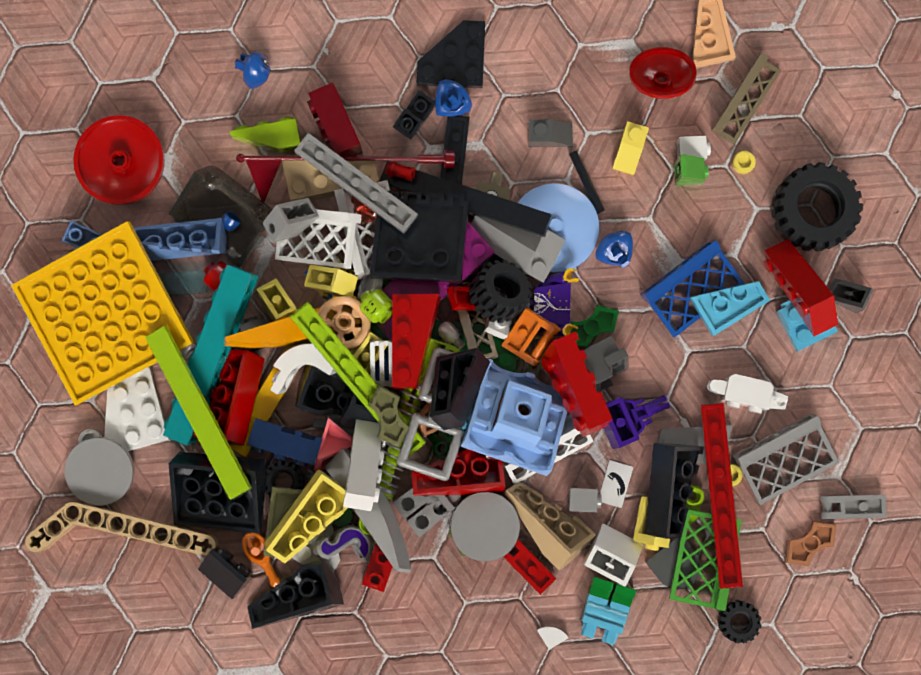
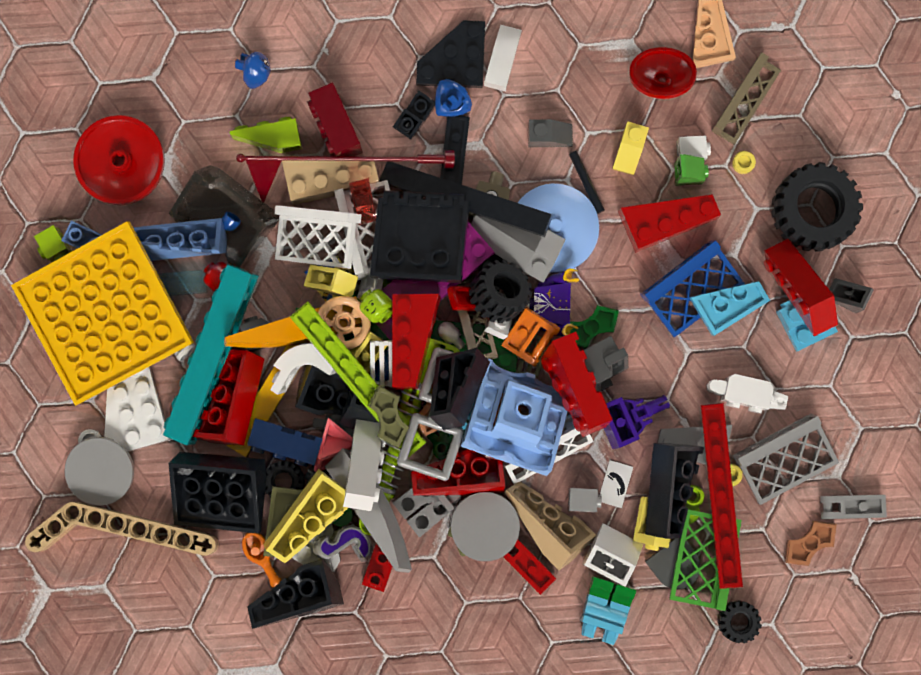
(51, 245): none -> lime brick
(198, 412): lime tile -> none
(225, 572): black slope -> none
(275, 300): light yellow slope -> none
(289, 219): light grey torso -> none
(356, 183): light grey plate -> none
(400, 171): red pin -> none
(502, 58): none -> white slope
(552, 636): white tile -> none
(615, 249): blue piece -> none
(663, 220): none -> red wedge

